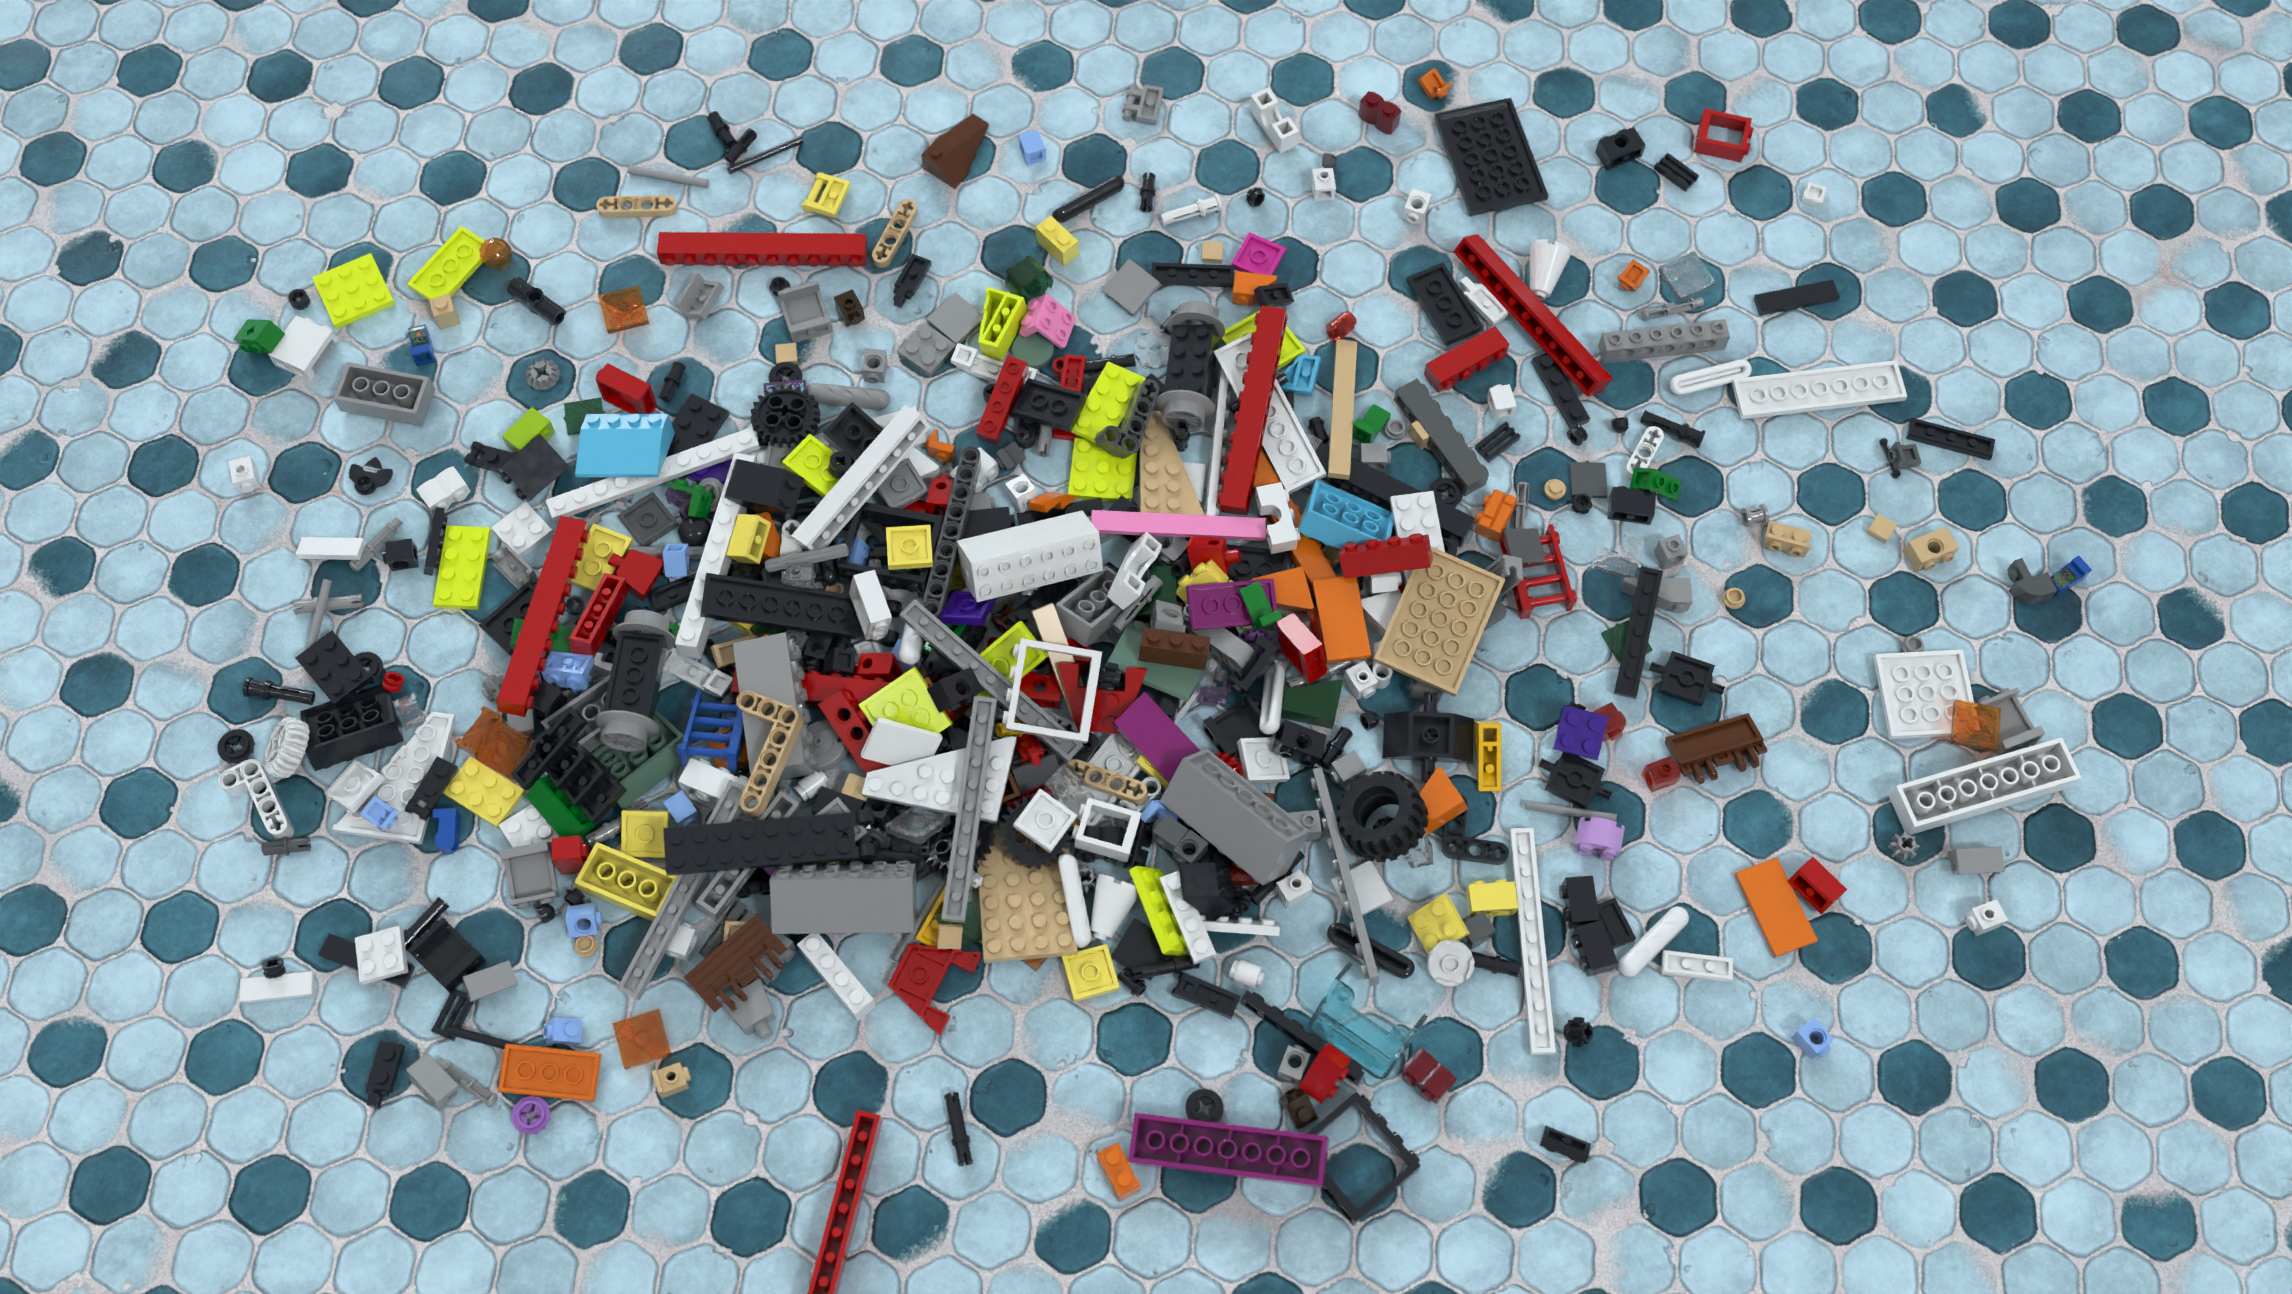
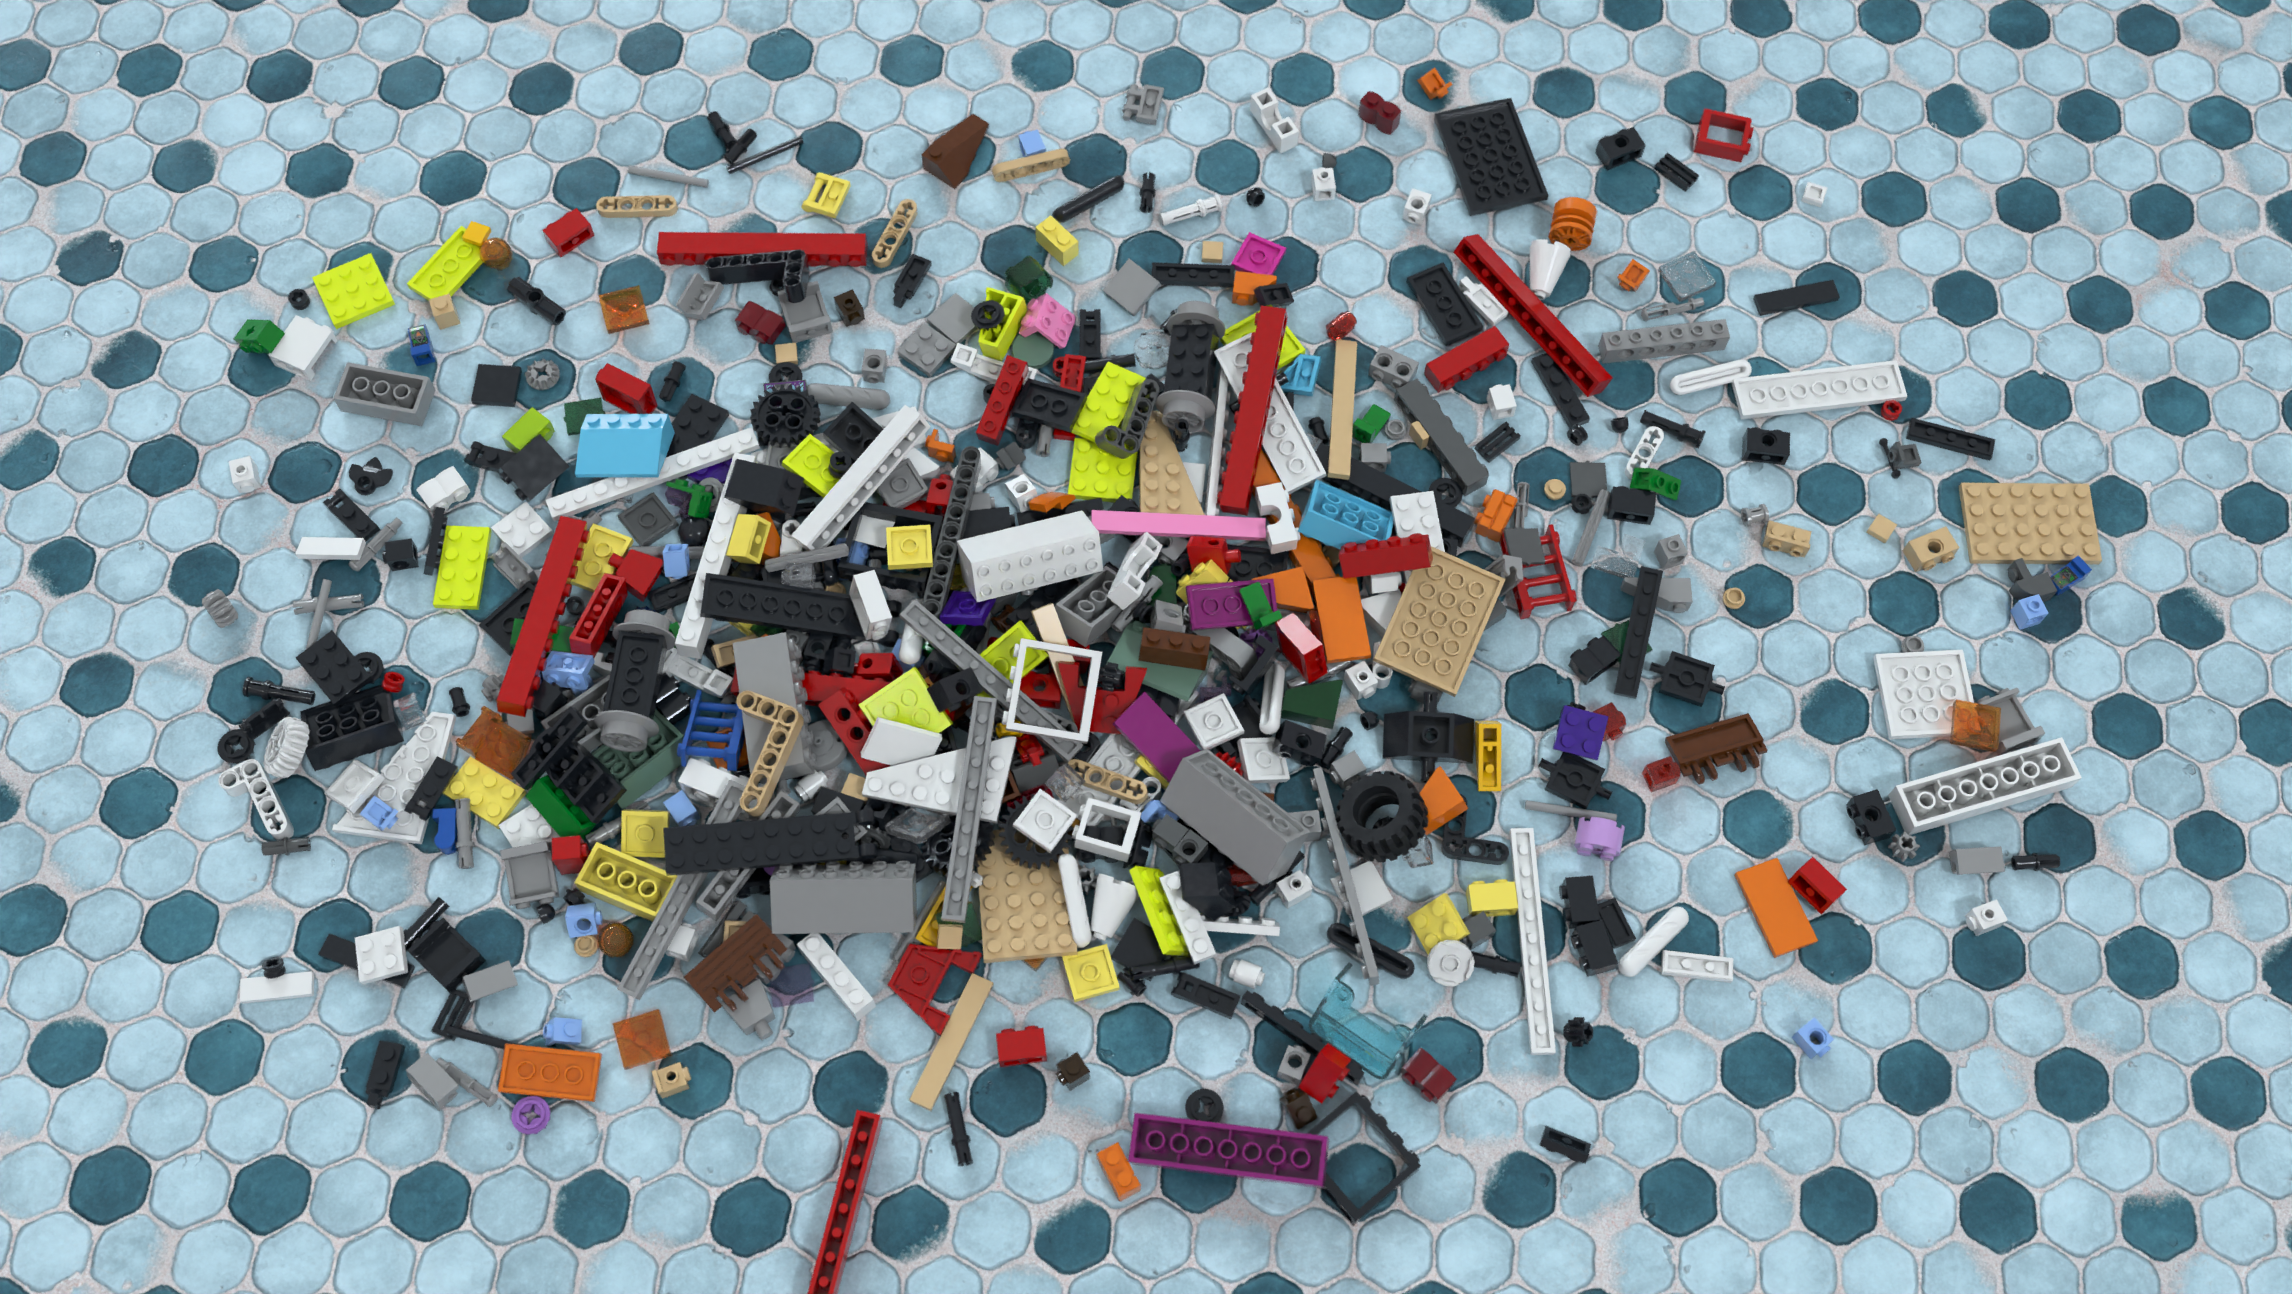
(220, 608): none -> light grey gear
(264, 719): none -> black hinge
(351, 516): none -> black plate
(460, 706): none -> black pin
(464, 833): none -> light grey pin
(476, 233): none -> yellow tile
(496, 385): none -> black tile
(568, 232): none -> red brick
(615, 939): none -> clear orange hair
(671, 701): none -> black brick
(760, 323): none -> dark red brick
(766, 266): none -> black beam
(792, 986): none -> piece
(873, 531): none -> white sticker
(951, 1042): none -> tan tile
(990, 307): none -> black gear
(1021, 1046): none -> red brick
(1030, 165): none -> tan beam
(1072, 1071): none -> dark brown brick
(1090, 334): none -> black plate
(1143, 611): none -> black bush
(1213, 722): none -> white tile
(1396, 364): none -> light grey brick
(1573, 223): none -> orange wheel
(1591, 527): none -> light grey axle
(1594, 659): none -> black brick
(1756, 451): none -> black brick
(1872, 805): none -> black brick
(1886, 413): none -> red bush
(2029, 522): none -> tan plate
(2029, 611): none -> light blue brick
(2035, 861): none -> black axle

